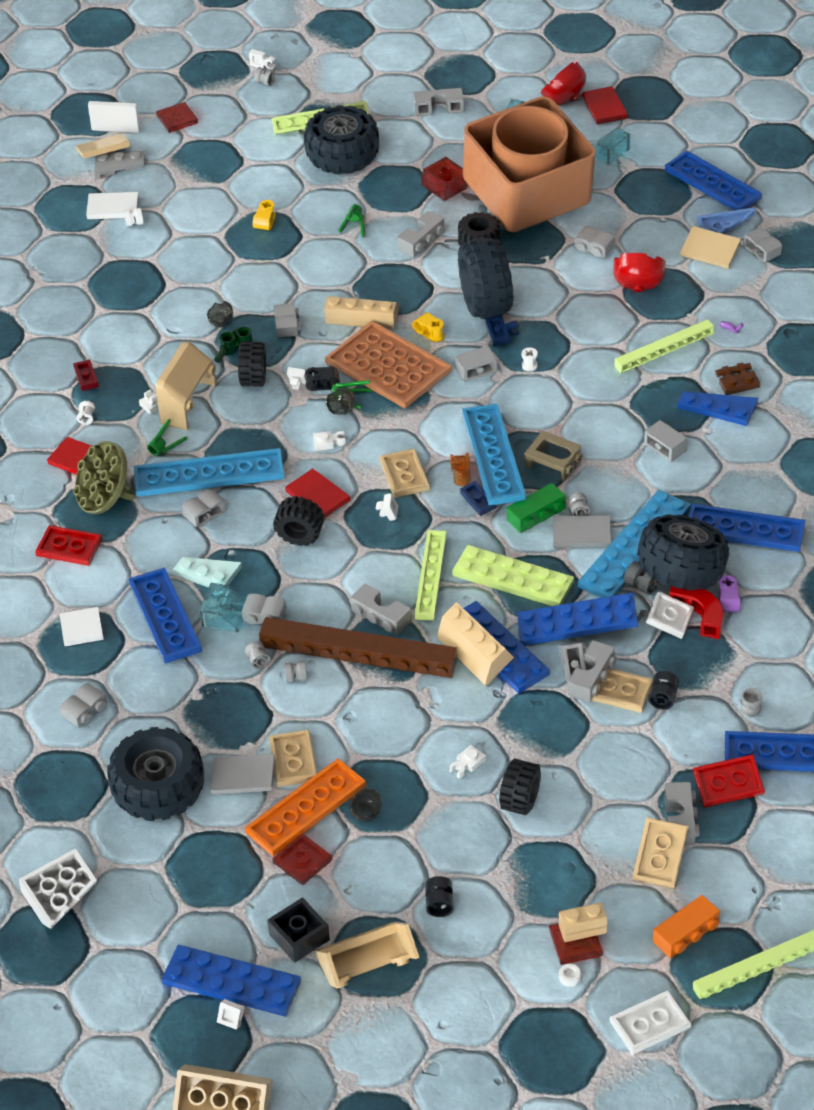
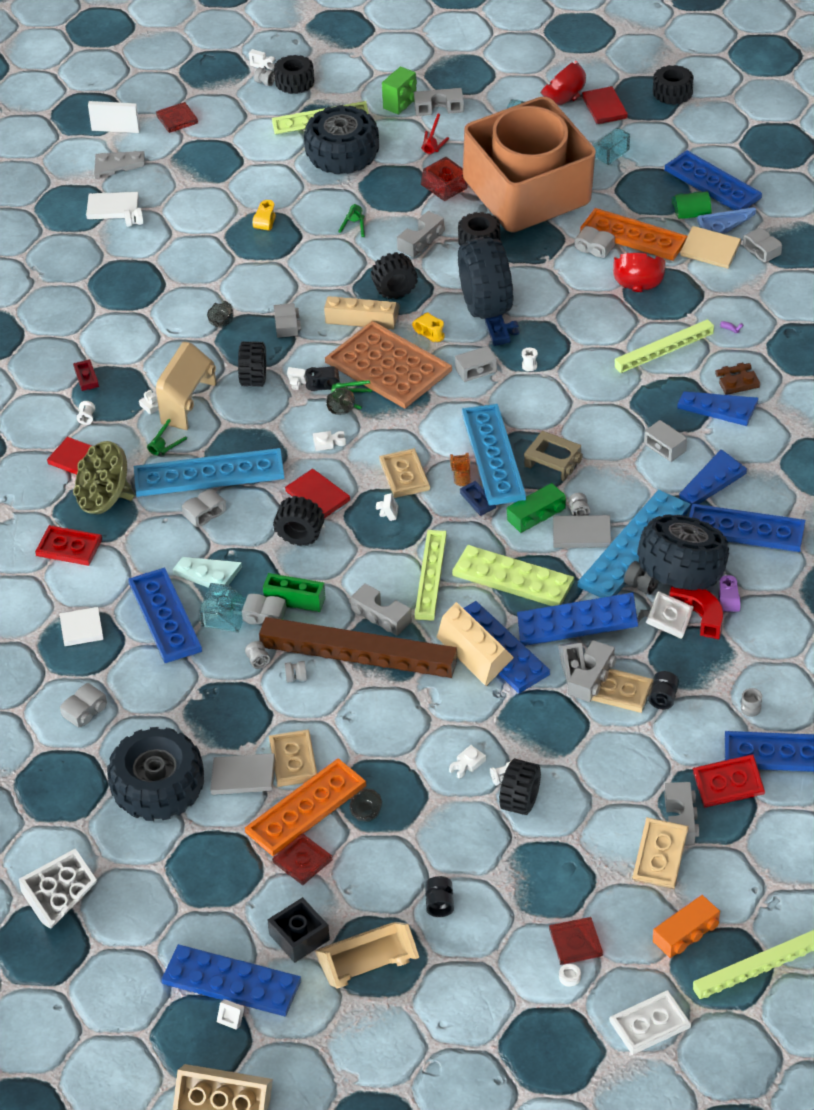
(102, 146): tan tile -> none
(231, 340): dark green beam -> none
(294, 74): none -> black tyre
(296, 591): none -> green brick
(394, 275): none -> black tyre
(399, 90): none -> bright green brick
(430, 144): none -> red plant
(495, 774): none -> white bush
(582, 922): tan brick -> none
(637, 234): none -> orange plate
(673, 84): none -> black tyre
(691, 204): none -> green brick
(715, 476): none -> blue wing

